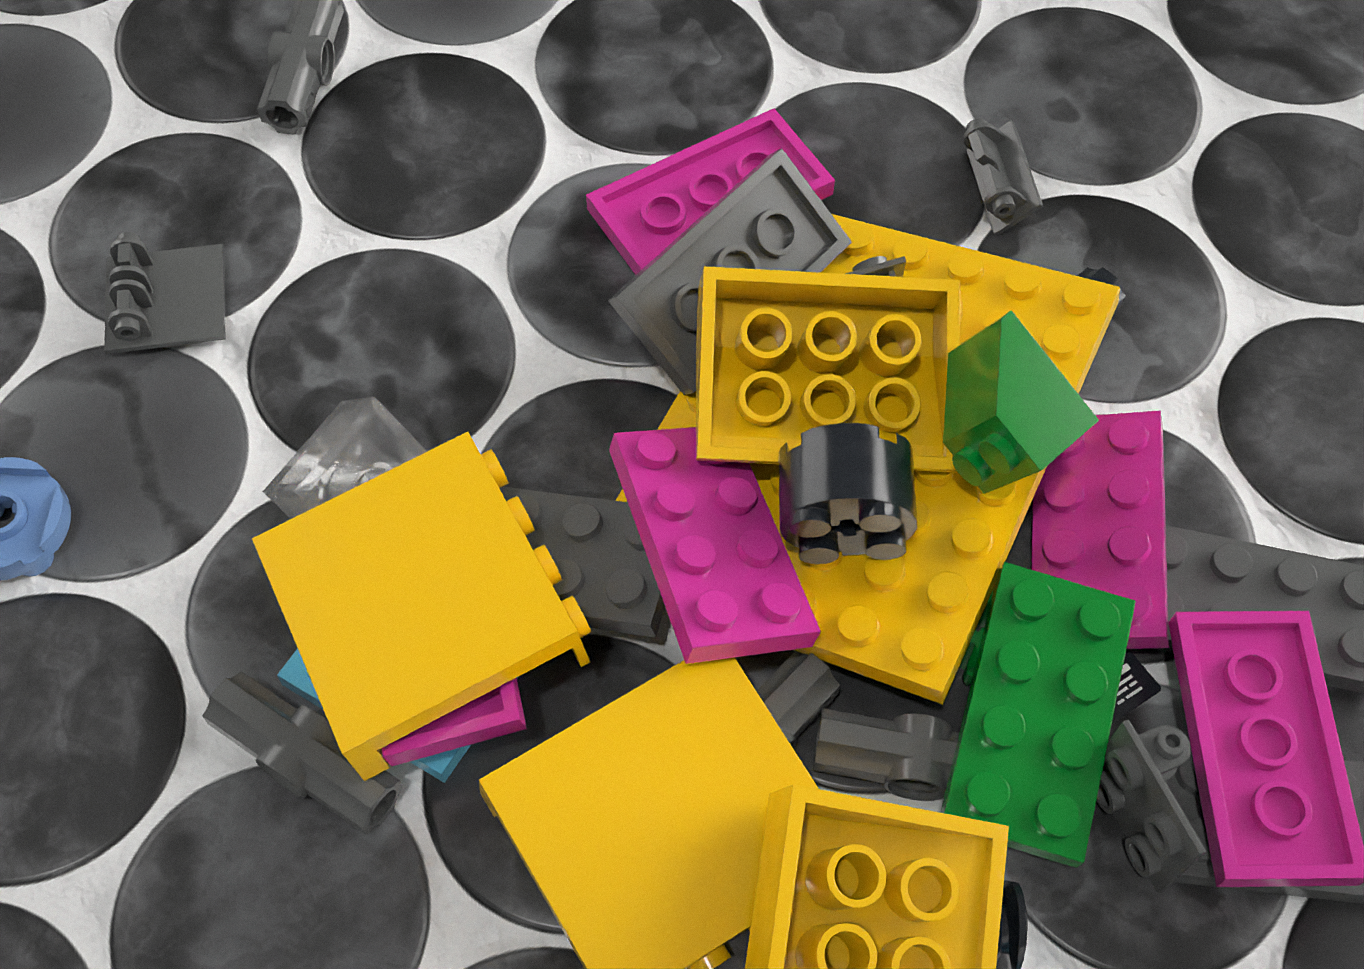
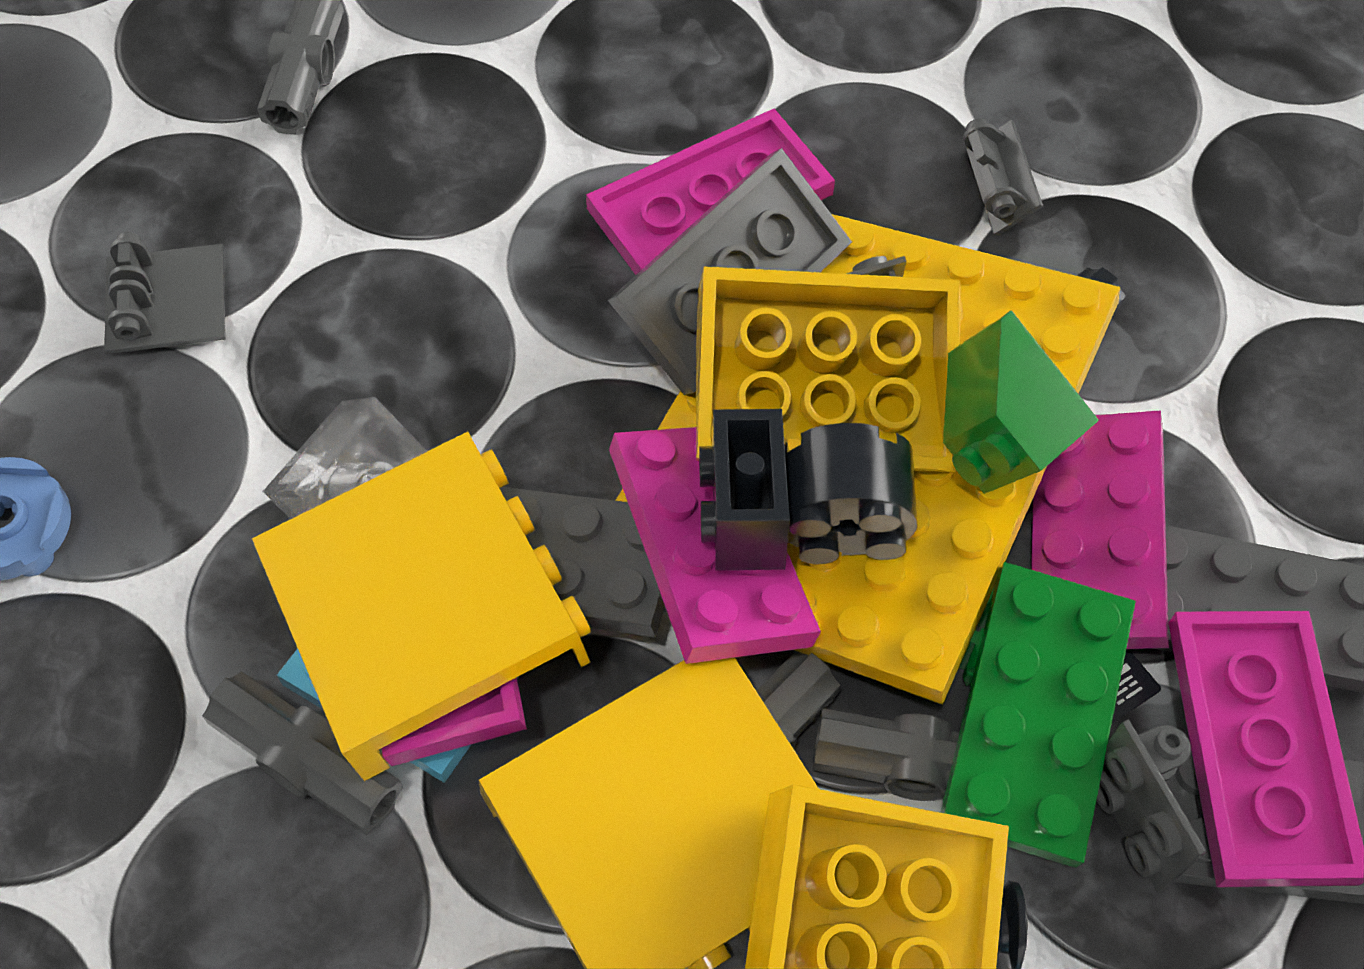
(749, 490): none -> black brick

